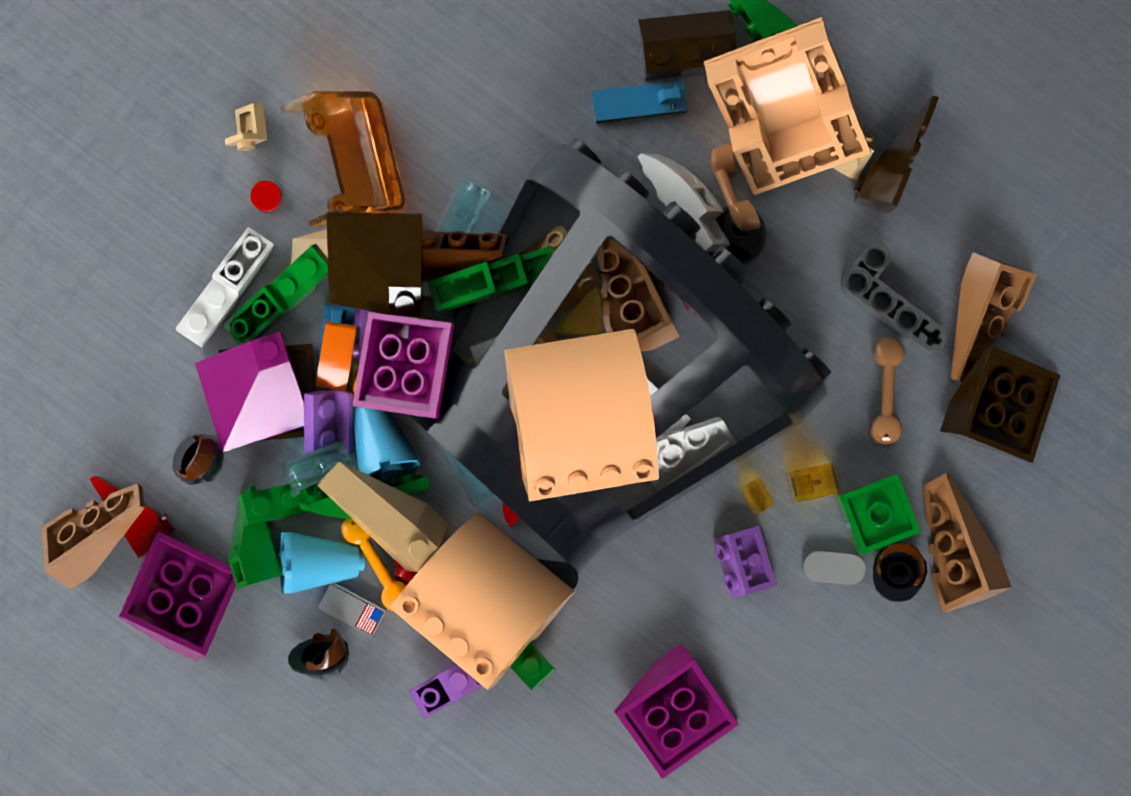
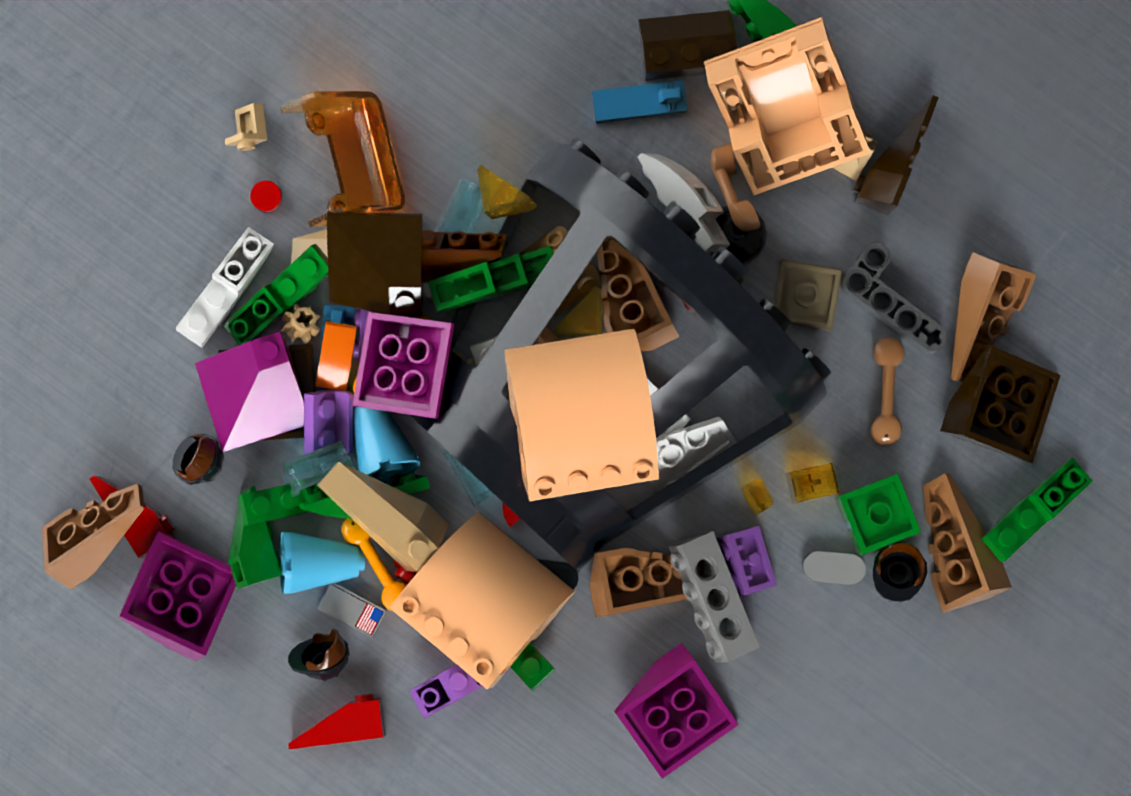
(300, 323): none -> tan gear
(353, 722): none -> red slope
(501, 197): none -> clear yellow slope
(633, 581): none -> medium nougat wedge
(727, 606): none -> light grey brick
(807, 294): none -> dark tan tile
(1036, 509): none -> green slope

